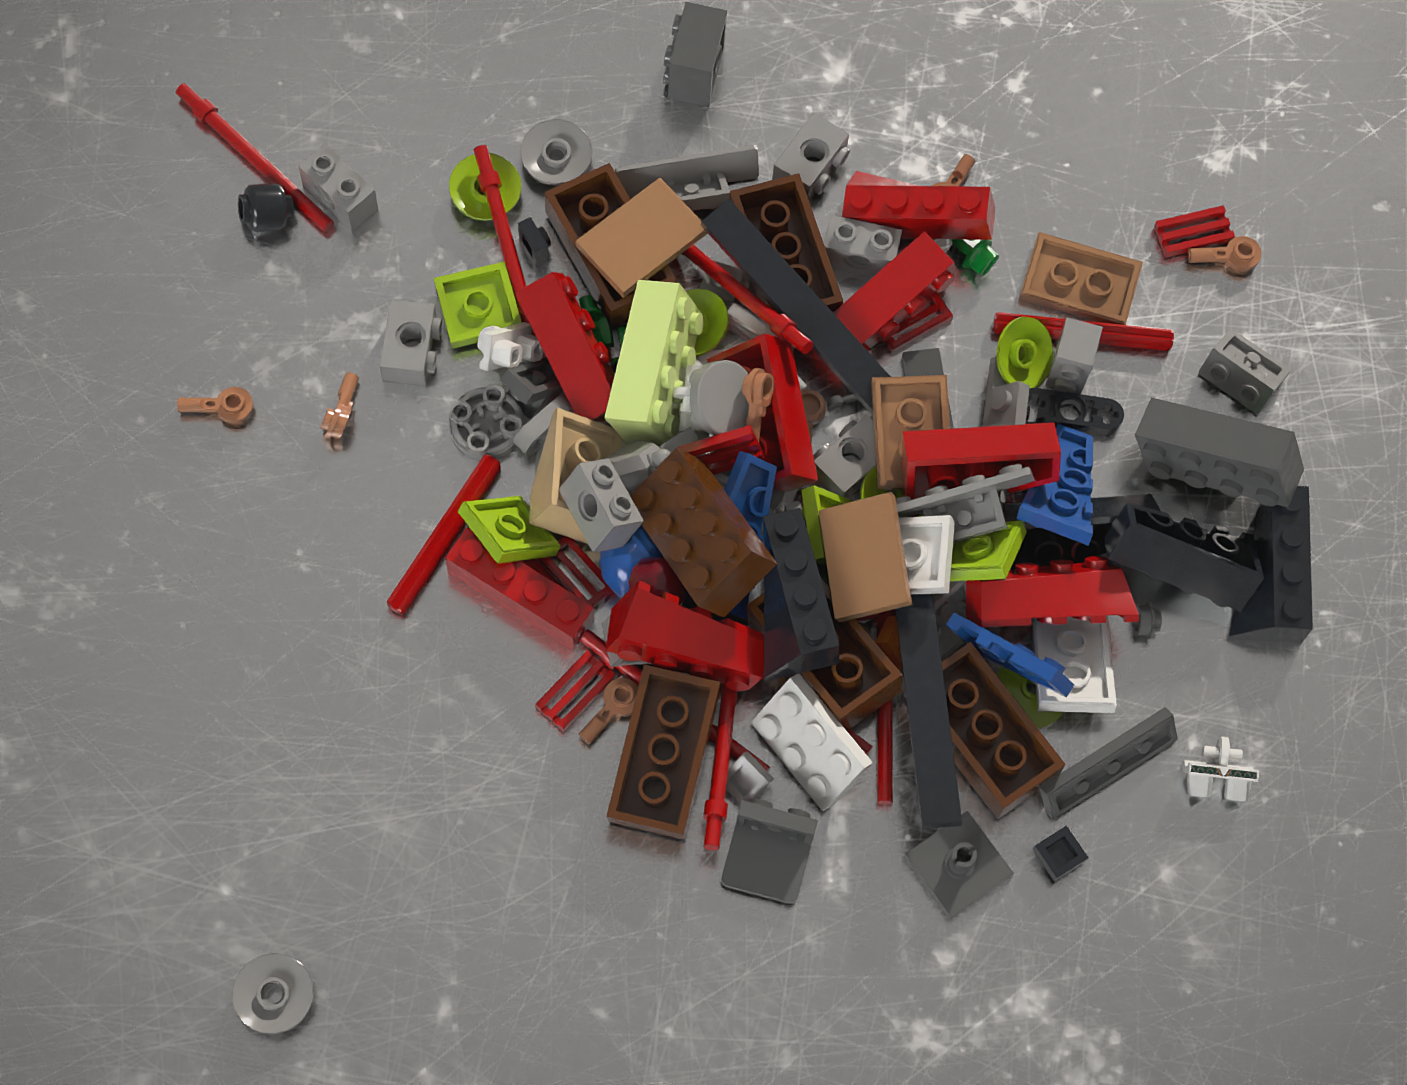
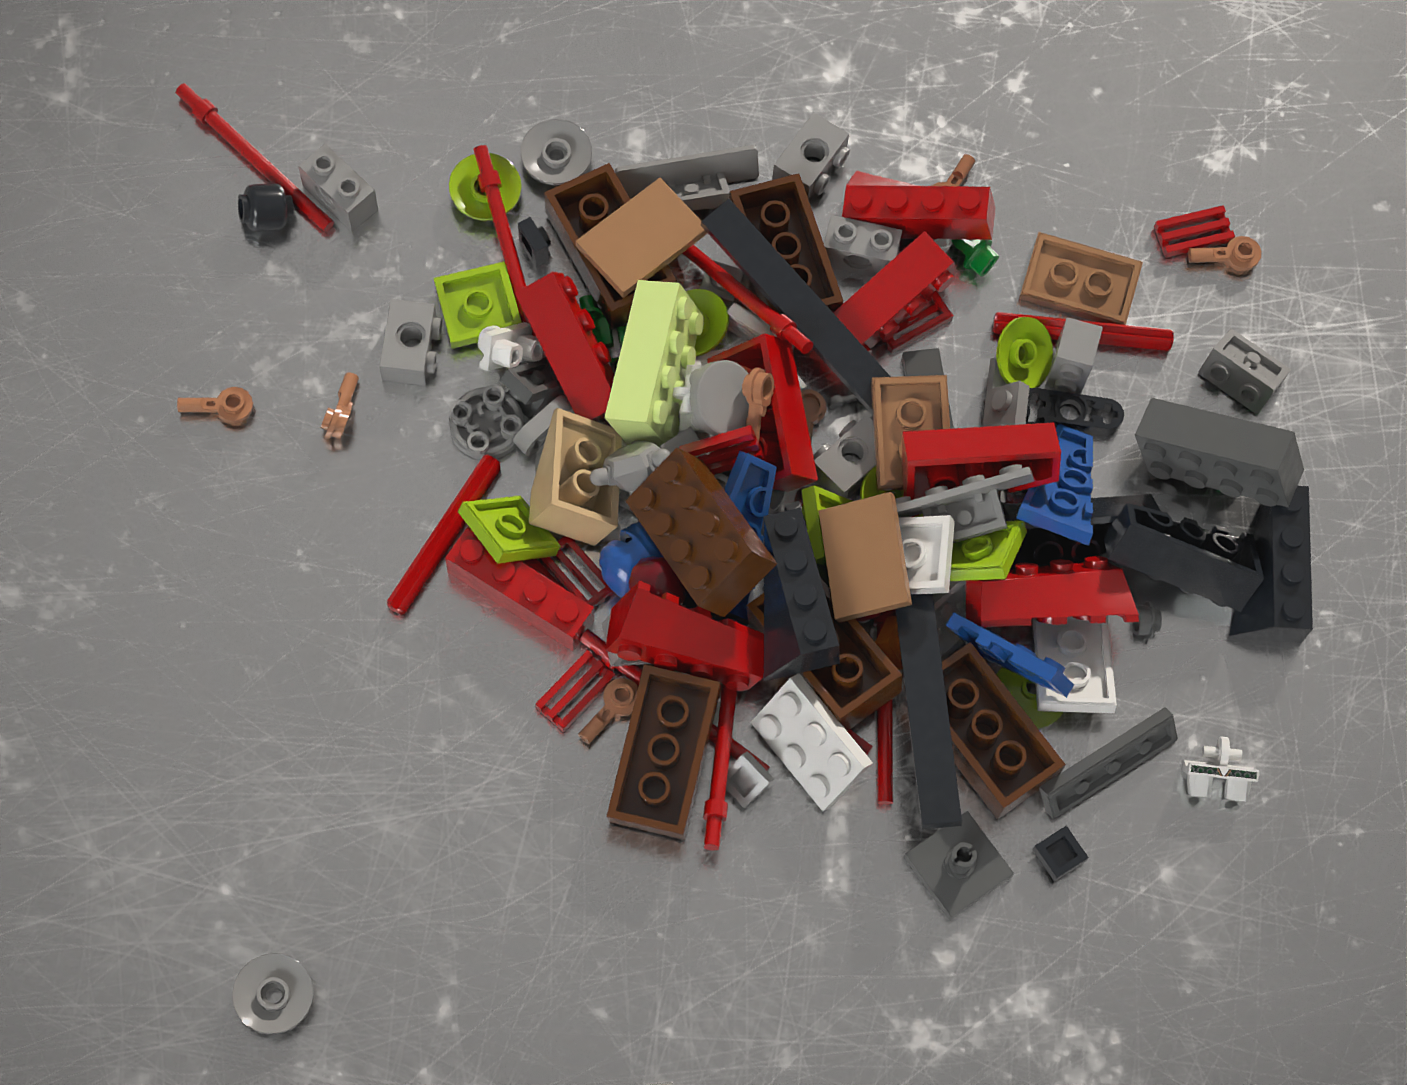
(601, 505): light grey brick -> none
(695, 53): dark grey brick -> none
(769, 850): dark grey bracket -> none

